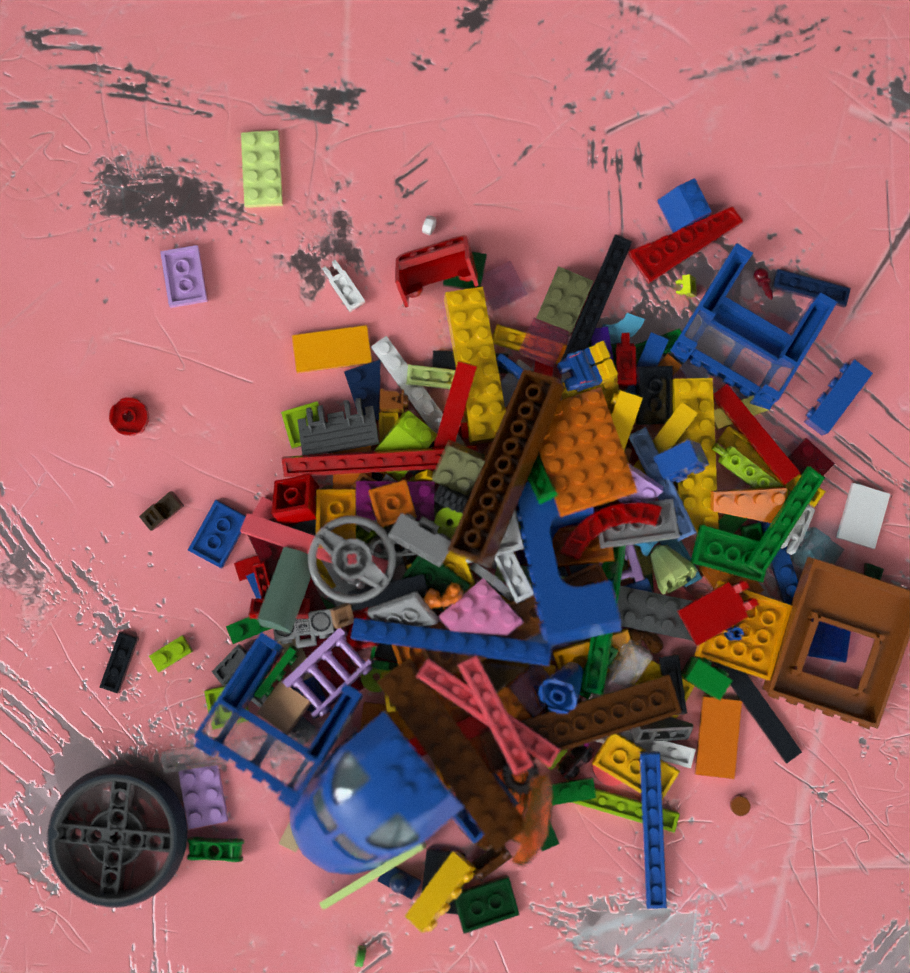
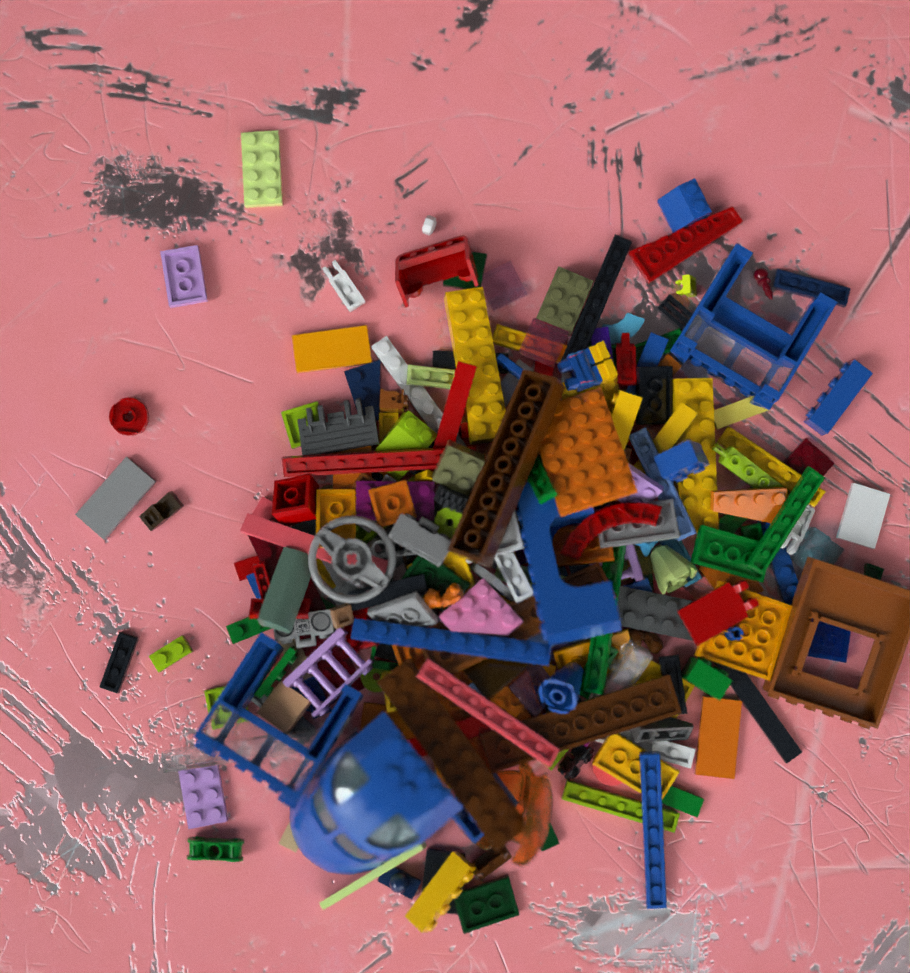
(62, 831): dark grey wheel -> none
(115, 498): none -> light grey tile
(218, 534): blue tile -> none
(229, 664): dark grey plate -> none
(360, 956): bright green tile -> none
(495, 715): coral tile -> none
(519, 787): black tyre -> none
(573, 791): green plate -> none
(679, 306): none -> black tile
(683, 801): none -> green tile
(740, 805): dark orange piece -> none
(755, 434): red tile -> none

